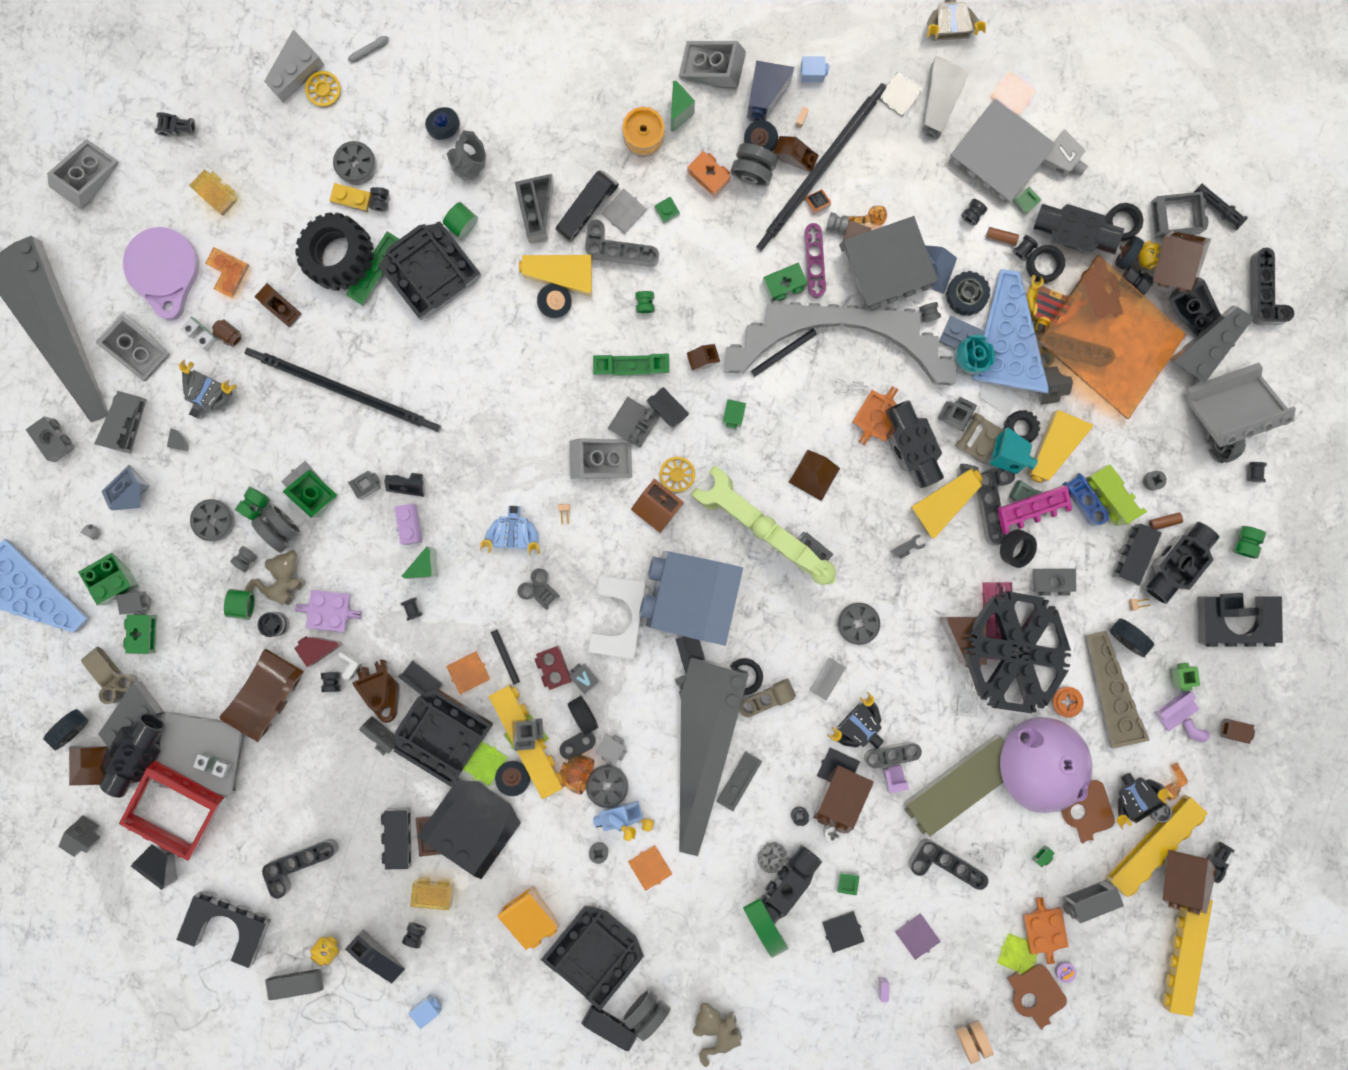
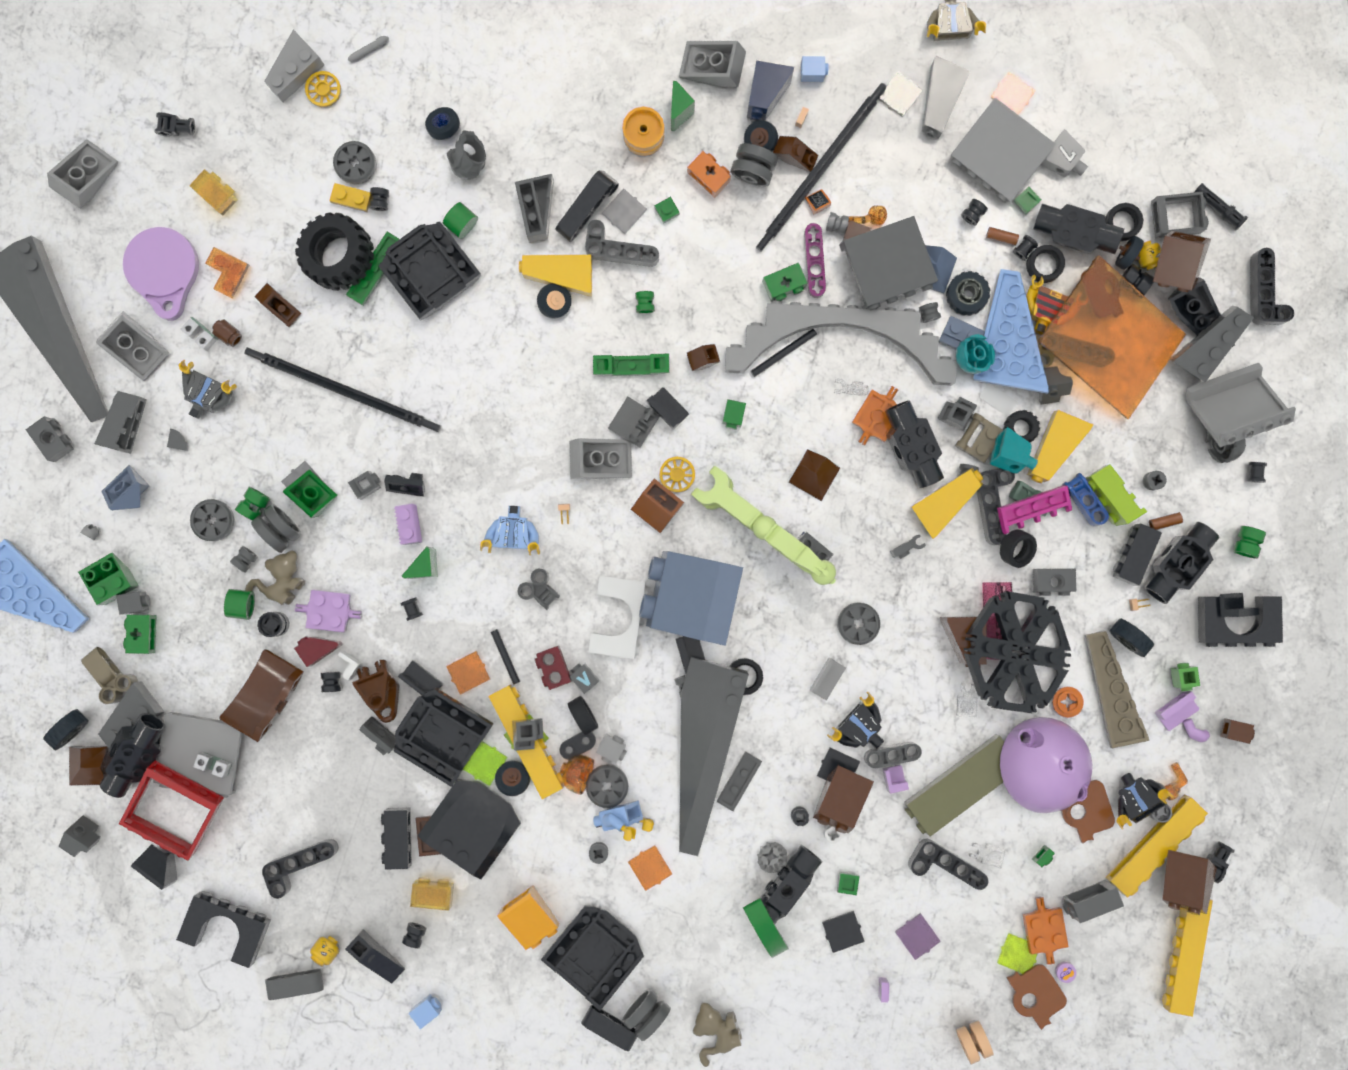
(780, 694): dark tan piece -> none

